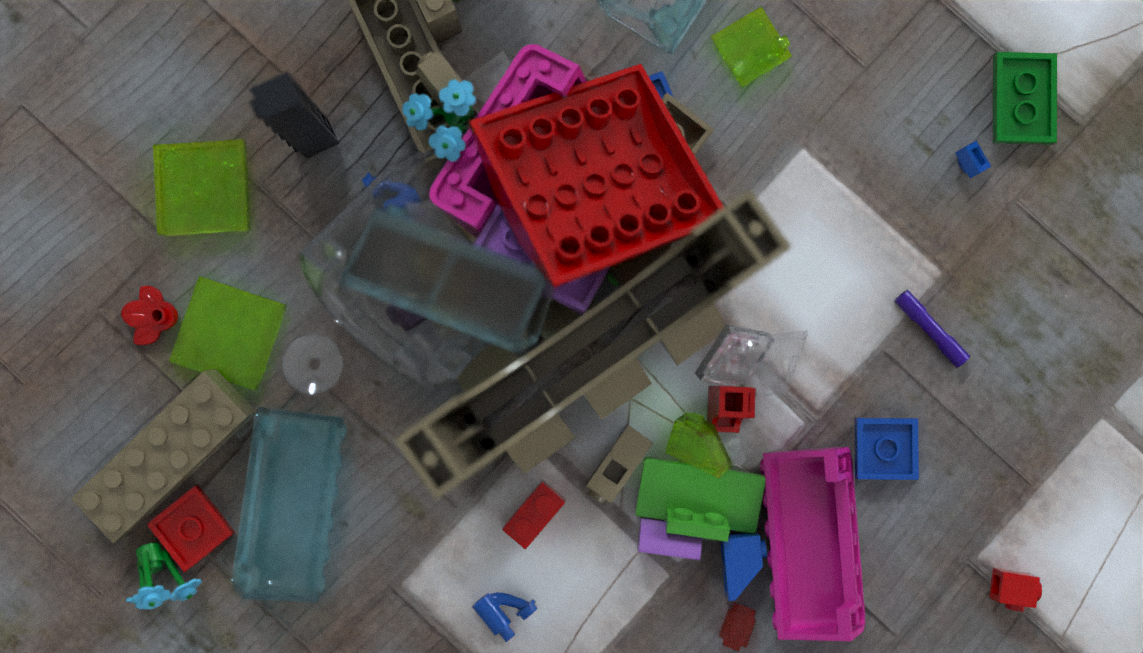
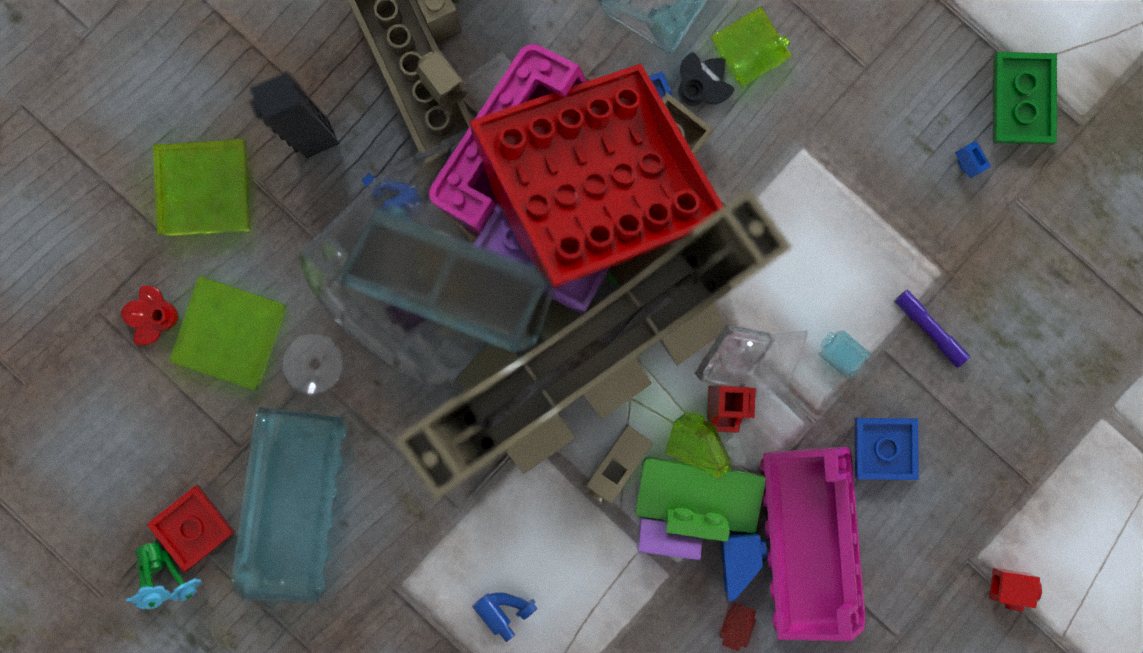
(163, 455): dark tan brick -> none
(456, 112): medium azure plant -> none
(534, 514): red brick -> none
(705, 78): none -> black plate
(843, 353): none -> clear light blue brick

